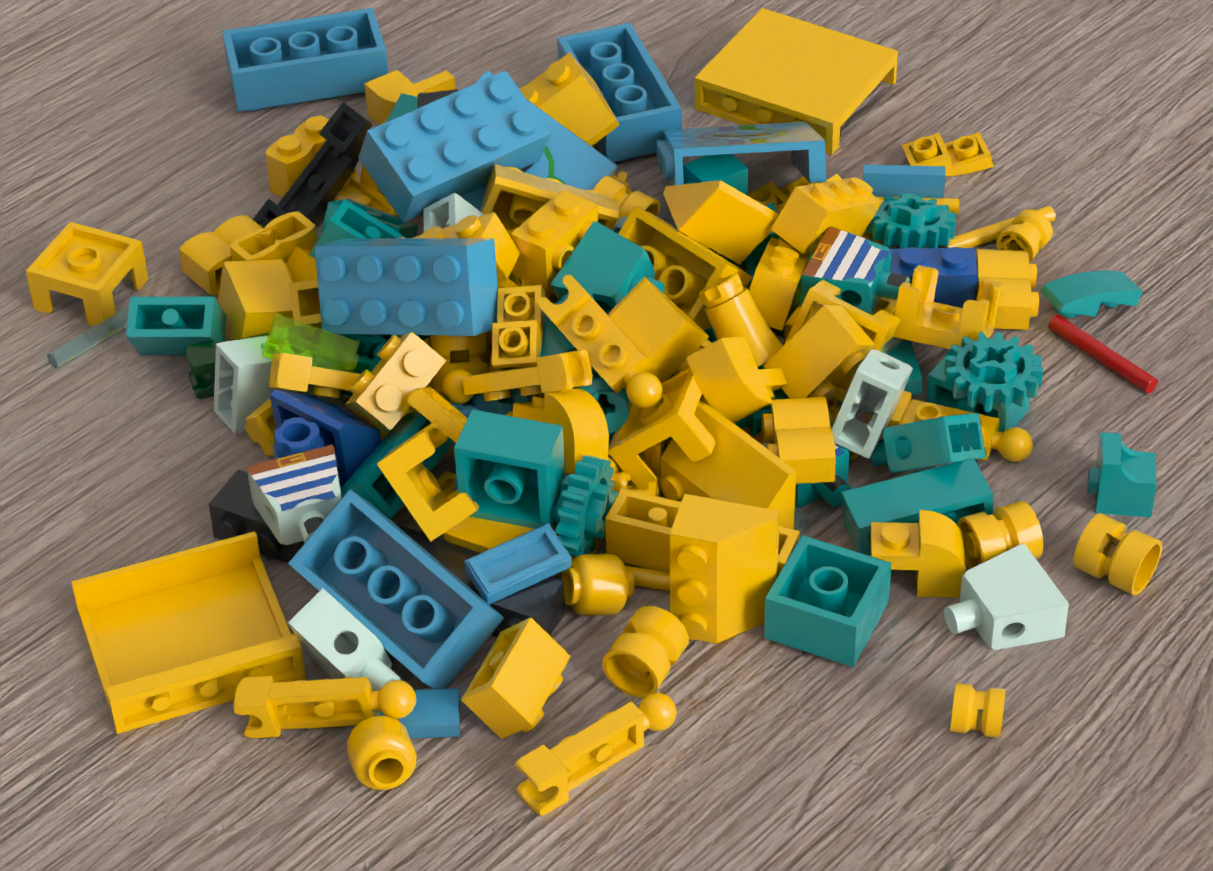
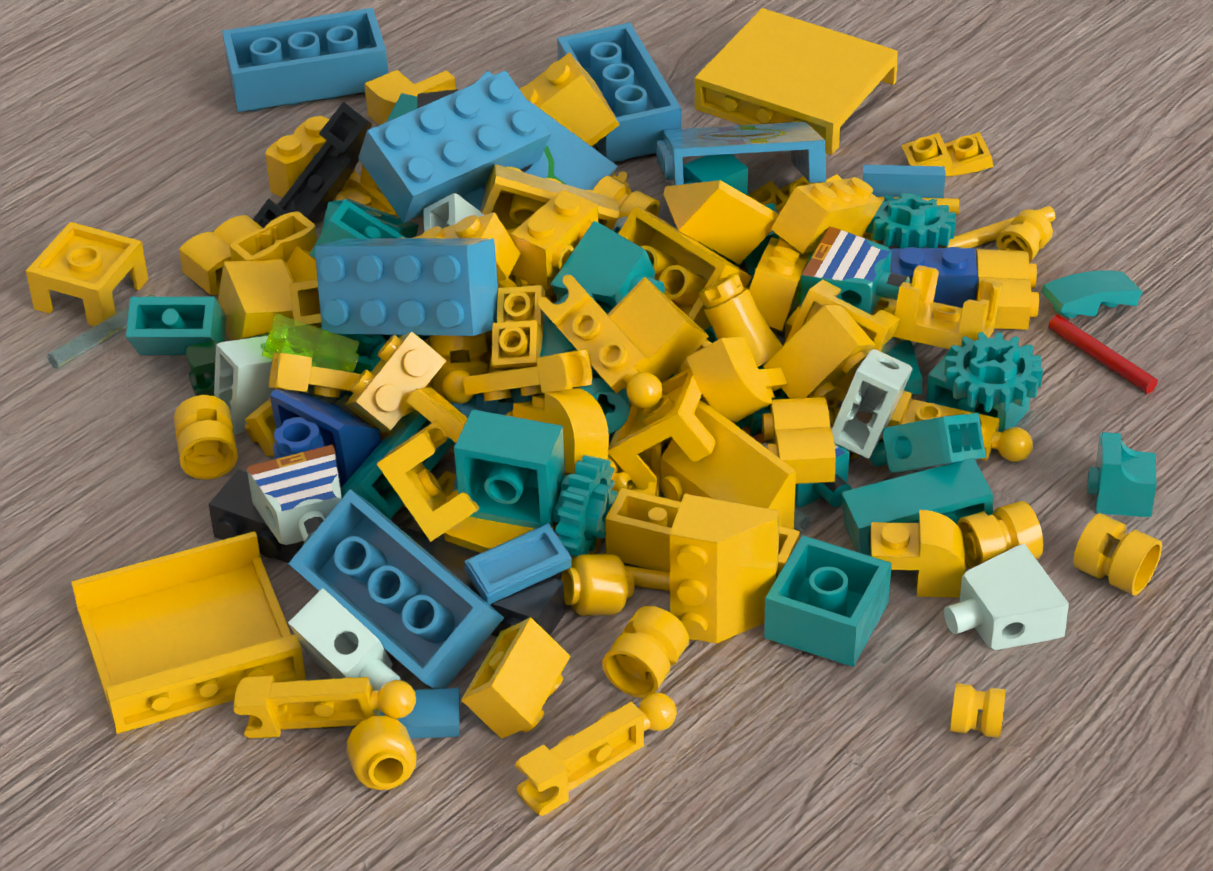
(205, 437): none -> yellow wheel

